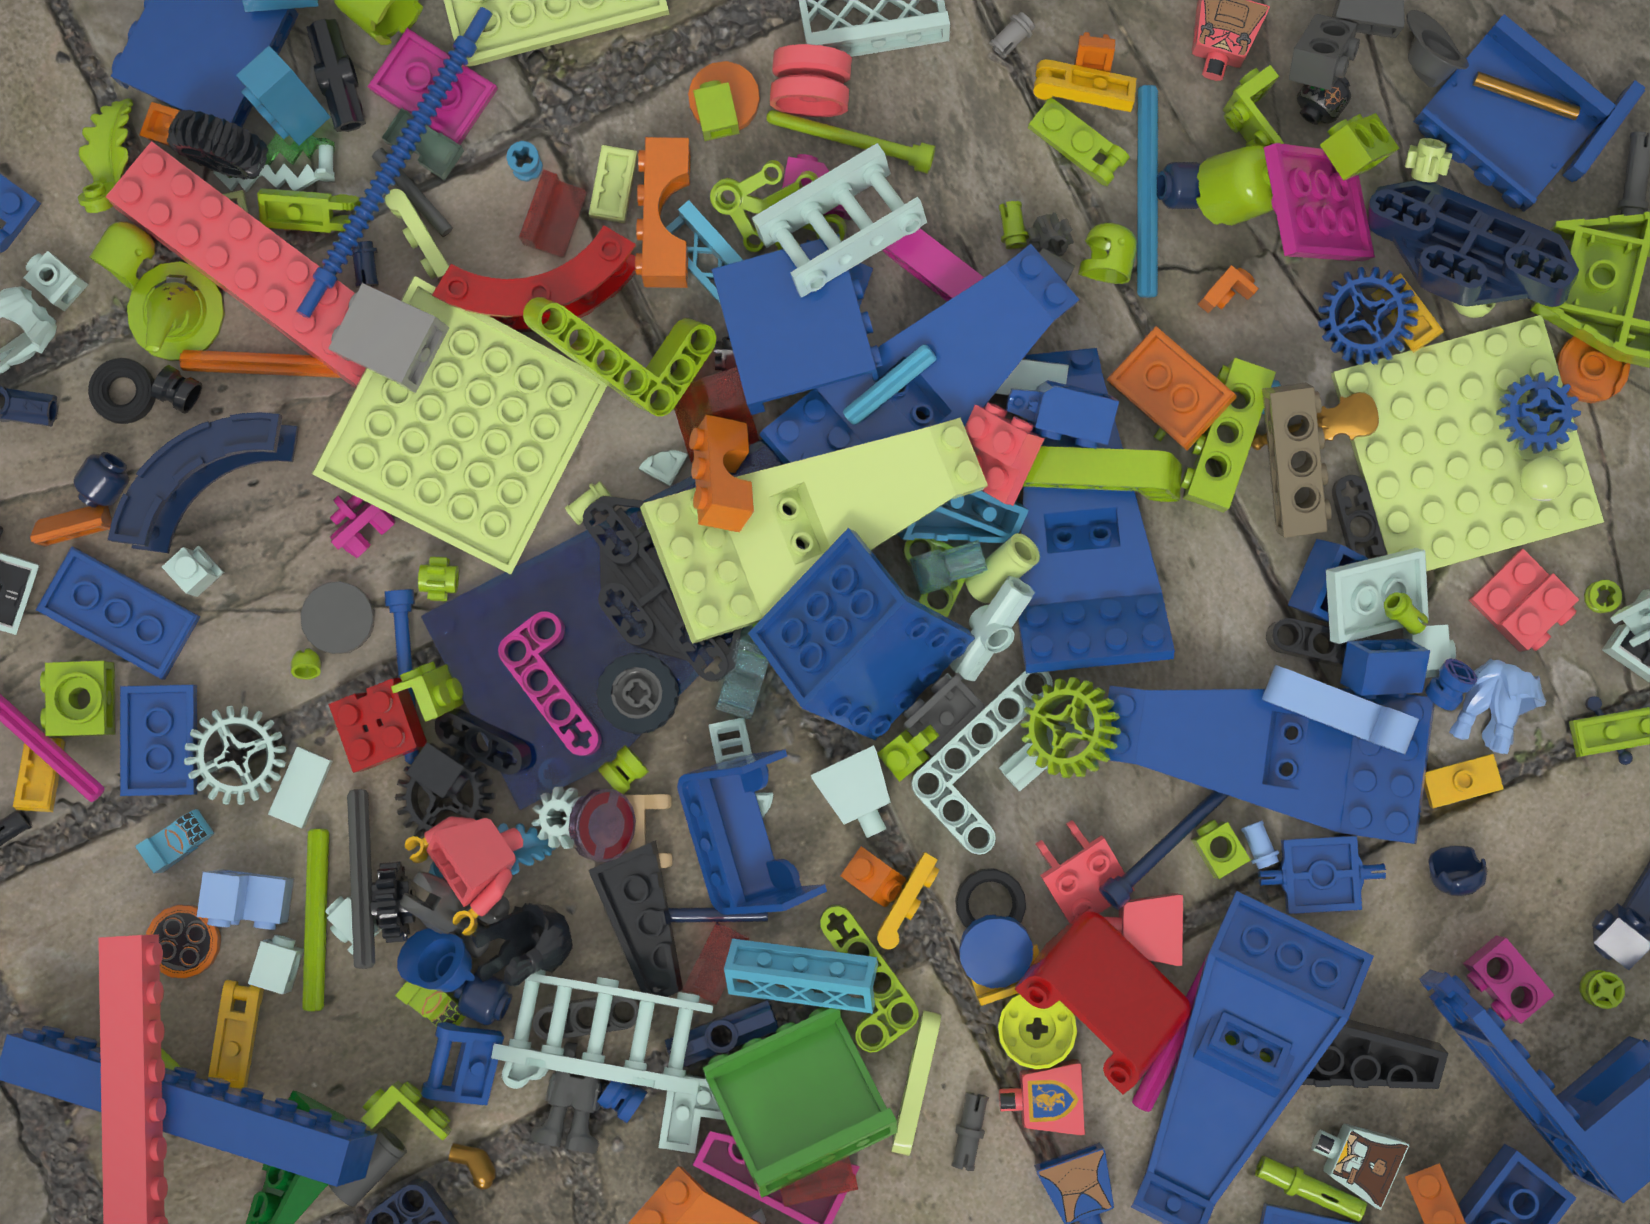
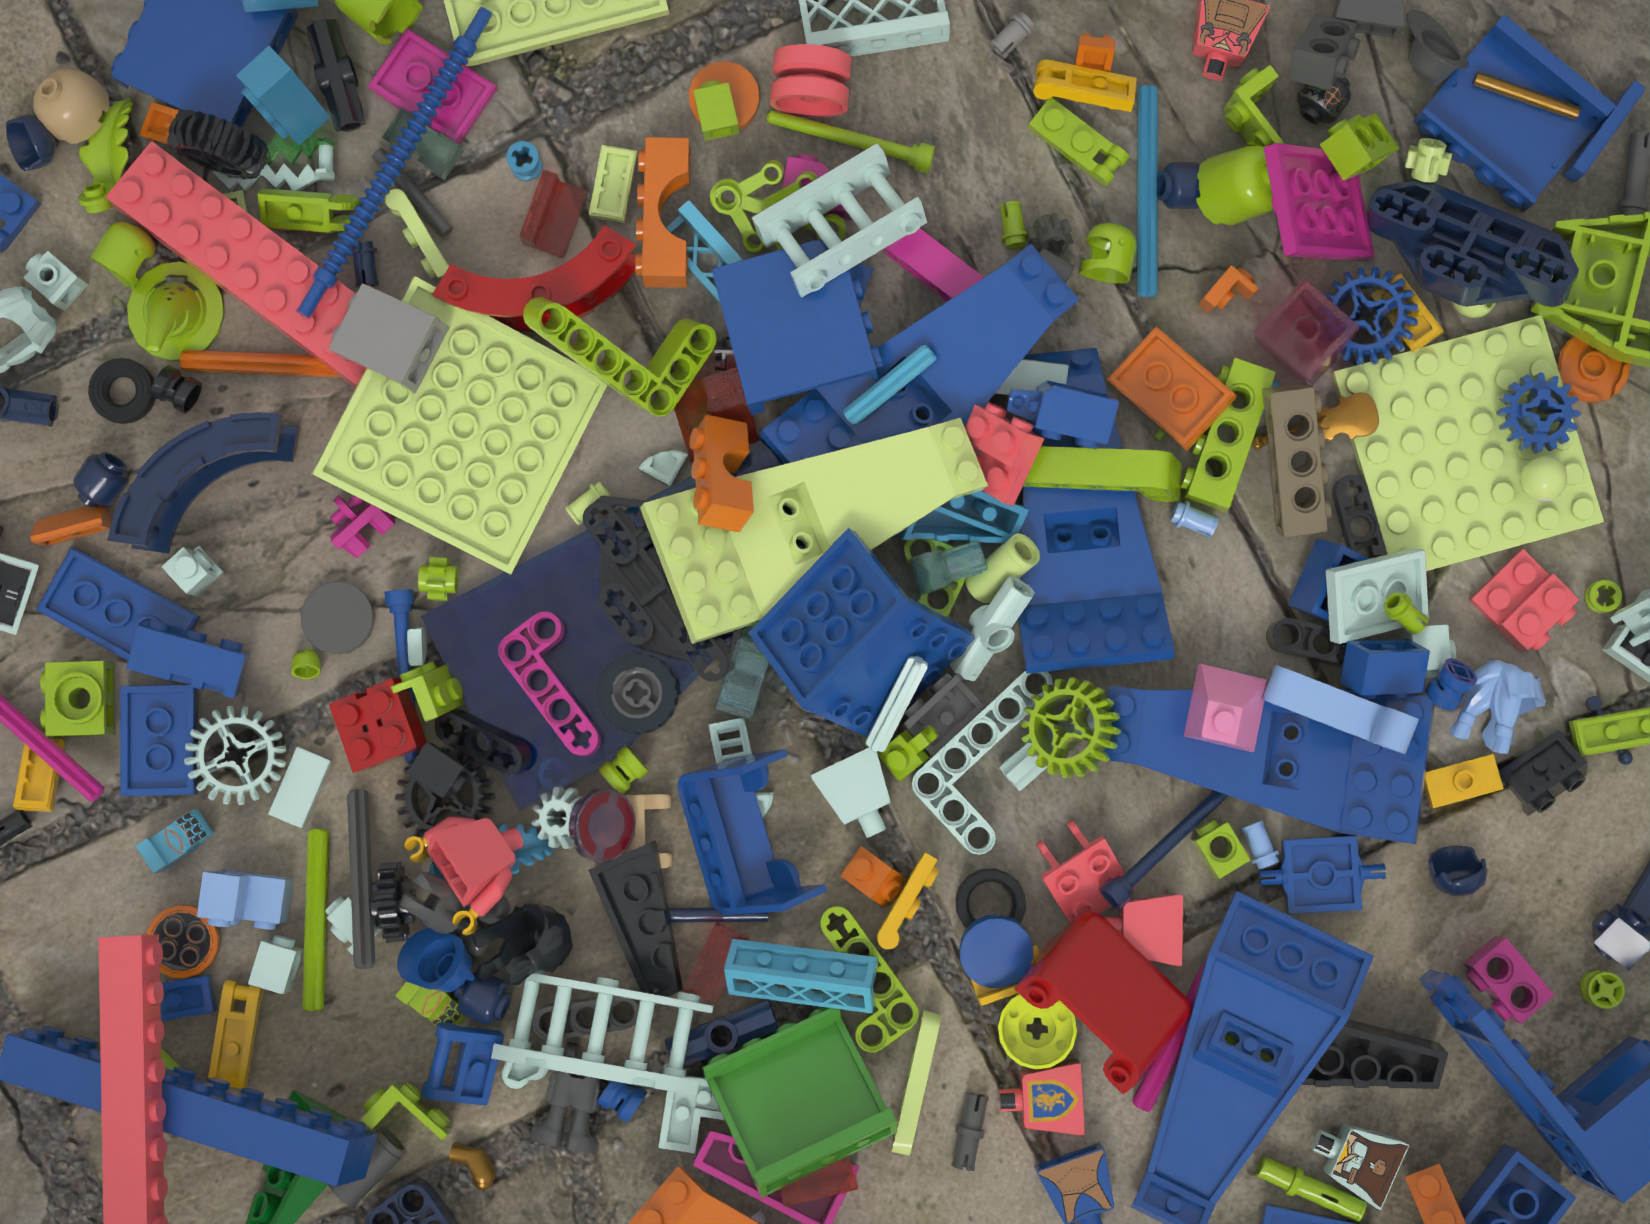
(30, 142): none -> dark blue hair
(70, 104): none -> tan cylinder
(187, 998): none -> blue plate
(188, 658): none -> blue wedge
(417, 645): none -> light aqua tile
(896, 703): none -> light aqua axle
(1193, 519): none -> light blue pin
(1225, 708): none -> bright pink slope
(1306, 333): none -> clear pink slope
(1545, 773): none -> black bracket

